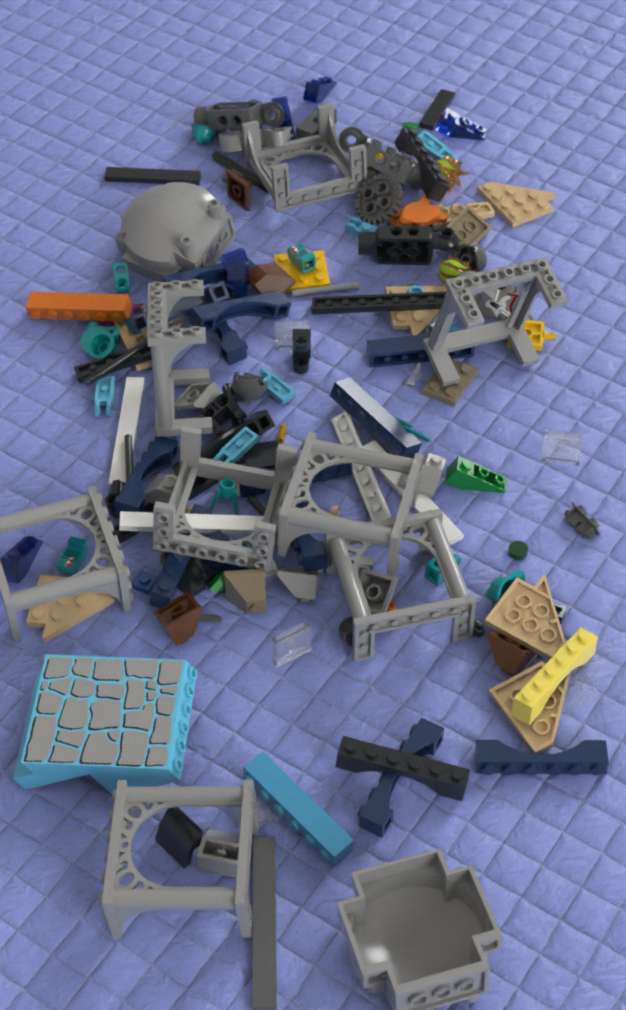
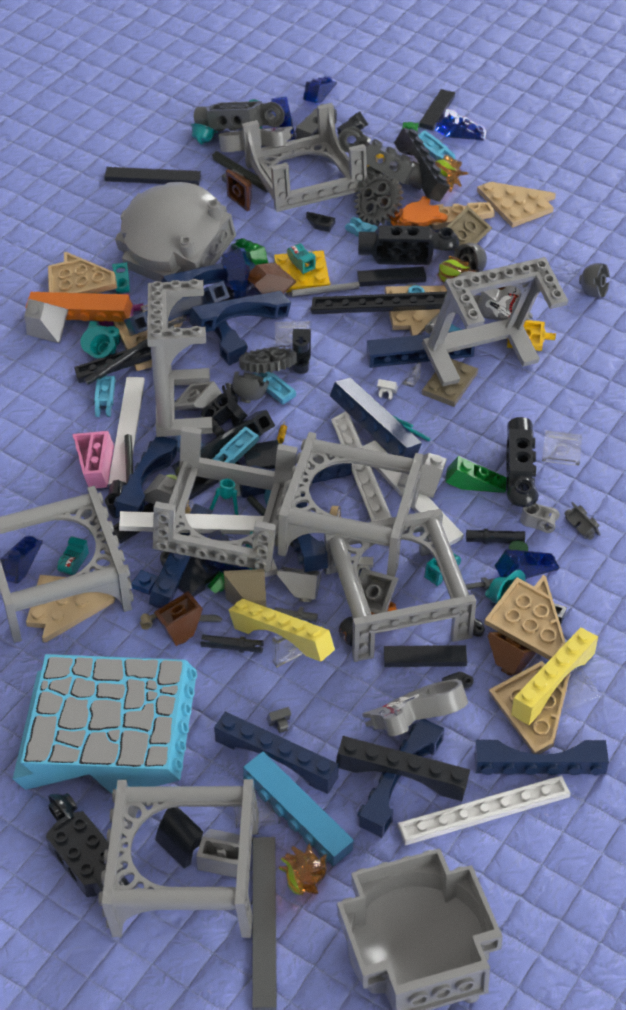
(45, 320): none -> light grey slope
(77, 845): none -> black brick
(79, 276): none -> tan wing
(95, 457): none -> bright pink wedge
(146, 621): none -> dark tan hand
(241, 644): none -> black pin
(254, 251): none -> green slope
(267, 360): none -> dark grey gear
(279, 718): none -> dark grey tile
(300, 614): none -> dark grey piece
(303, 870): none -> clear orange hair
(308, 638): none -> light yellow arch
(314, 768): none -> dark blue arch
(320, 221): none -> black tile
(356, 120): none -> black piece
(387, 386): none -> white tile
(391, 276): none -> black tile
(425, 656): none -> black tile
(426, 702): none -> light grey animal
(466, 679): none -> black arm
(483, 810): none -> white tile
(485, 583): none -> dark grey piece
(494, 536): none -> black pin
(520, 461): none -> black brick
(527, 561): none -> clear blue slope
(538, 516): none -> light grey piece
(594, 280): none -> dark grey cylinder

